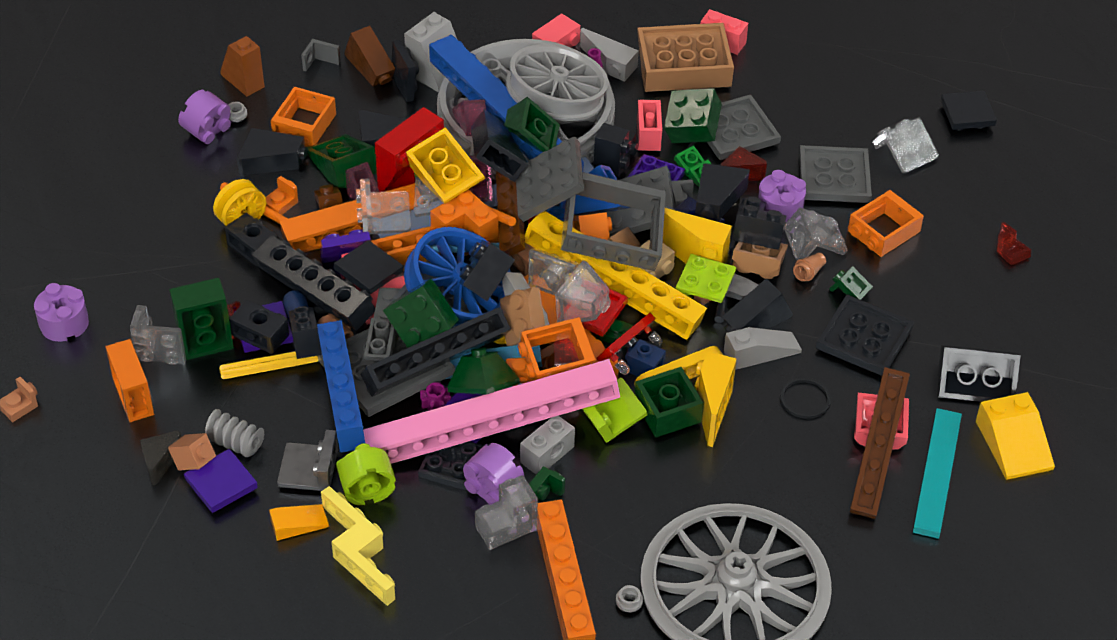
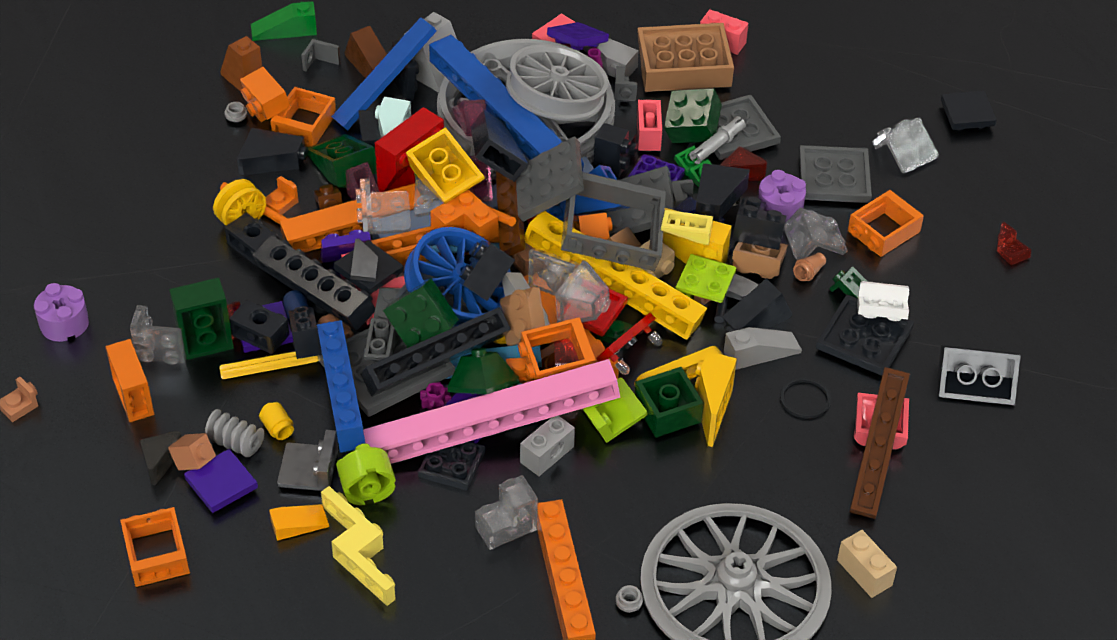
(161, 566): none -> orange window
(205, 116): medium lavender brick -> none
(263, 95): none -> orange brick
(276, 420): none -> yellow brick
(288, 22): none -> green slope
(364, 262): none -> flat silver slope
(384, 73): none -> blue tile
(391, 114): none -> light aqua slope
(488, 469): medium lavender brick -> none
(532, 125): dark green slope -> none
(547, 481): dark green bracket -> none
(577, 35): none -> dark purple tile
(623, 88): none -> dark grey bracket
(644, 357): dark blue brick -> none
(699, 232): none -> light yellow slope
(723, 135): none -> light grey pin
(867, 563): none -> tan brick
(883, 300): none -> white bracket
(937, 473): teal tile -> none
(1015, 435): yellow slope -> none

